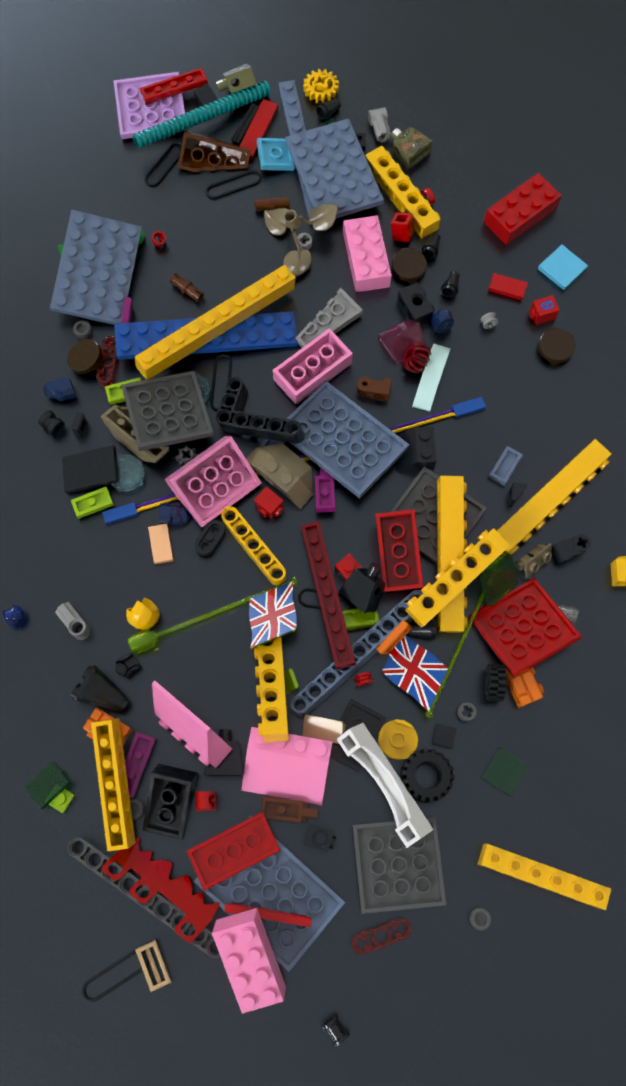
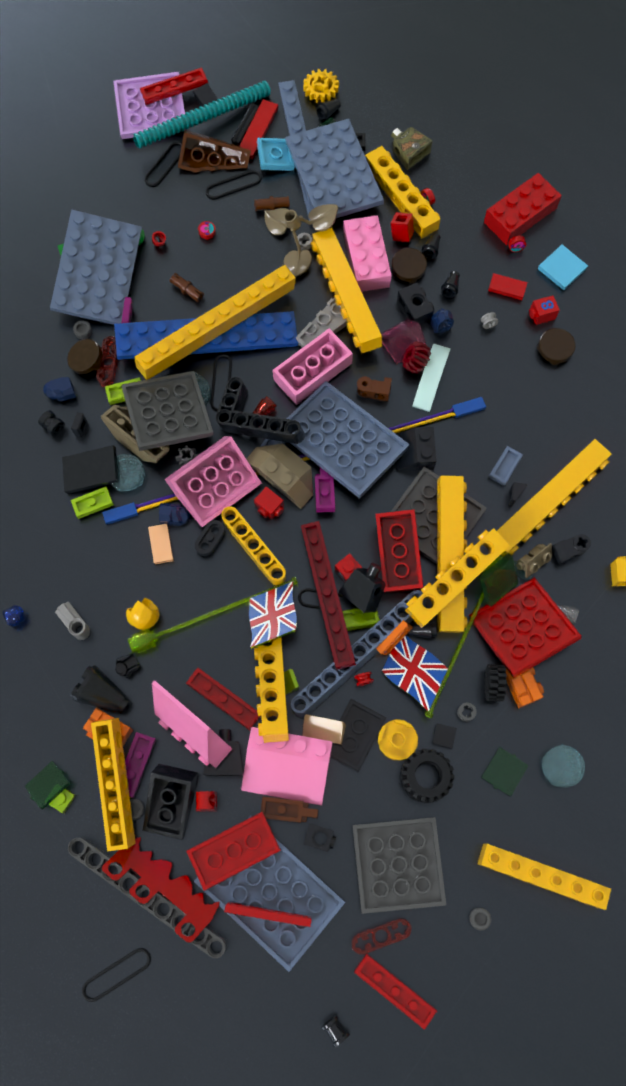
(146, 947): tan tile -> none
(206, 230): none -> tile
(223, 698): none -> red tile
(244, 79): olive torso -> none
(249, 960): bright pink brick -> none
(265, 407): none -> clear red cone
(346, 291): none -> yellow brick
(379, 120): light grey piece -> none
(395, 991): none -> red tile
(409, 818): white arch -> none
(517, 243): none -> red tile
(563, 766): none -> clear light blue tile

